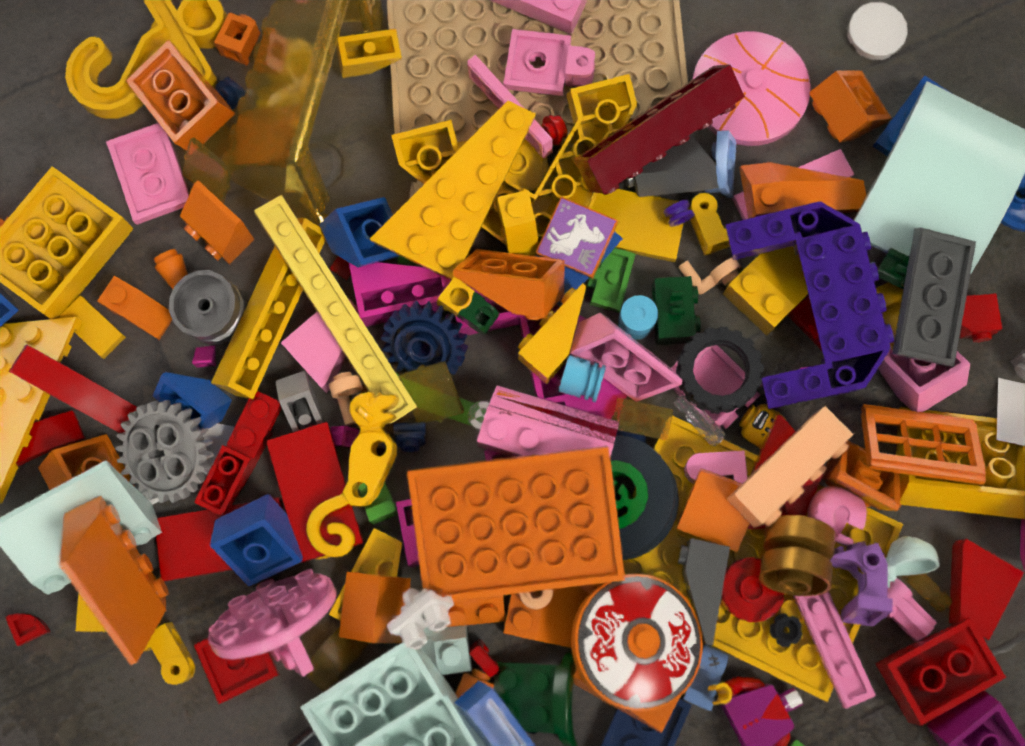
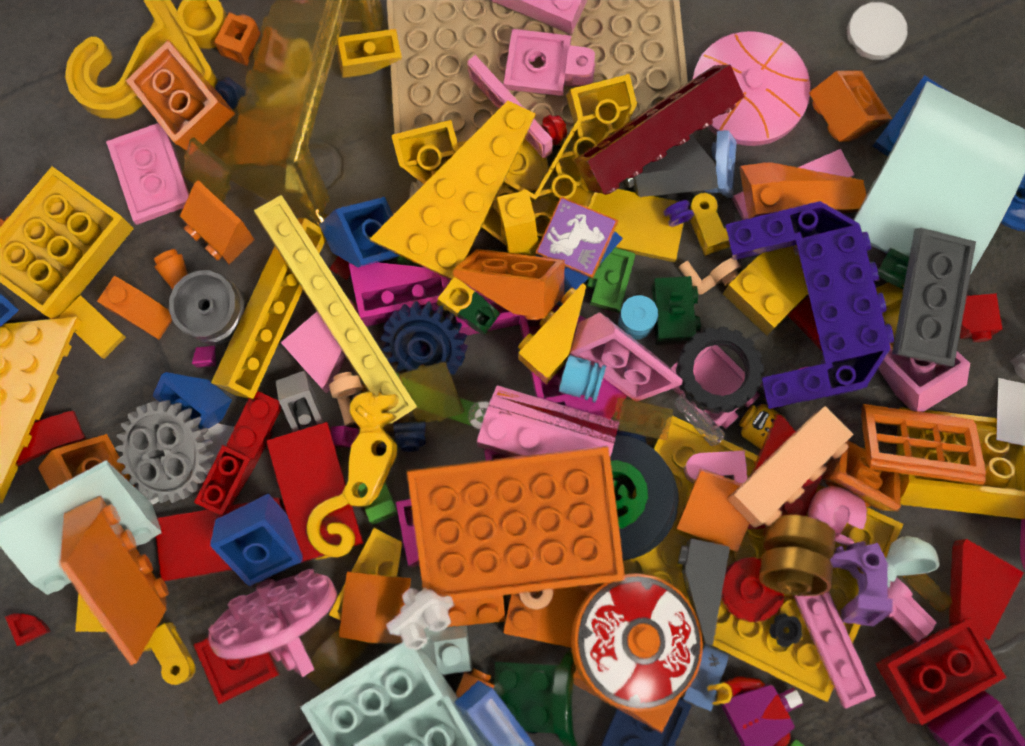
(72, 388): red slope -> none
(479, 653): red tile -> none

